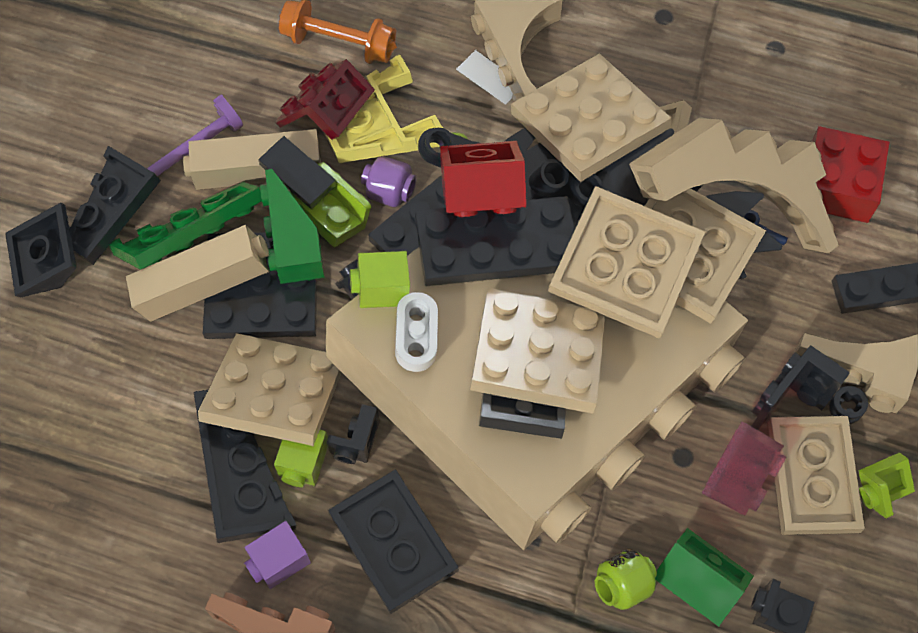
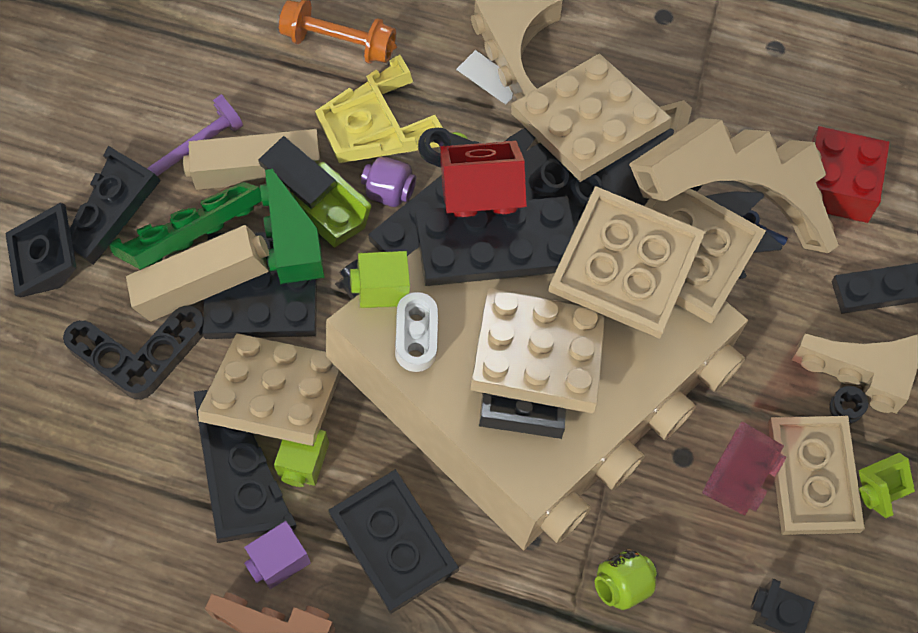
(131, 364): none -> black beam
(328, 98): dark red bracket -> none
(362, 434): black bracket -> none
(703, 577): green panel -> none
(810, 376): black bracket -> none

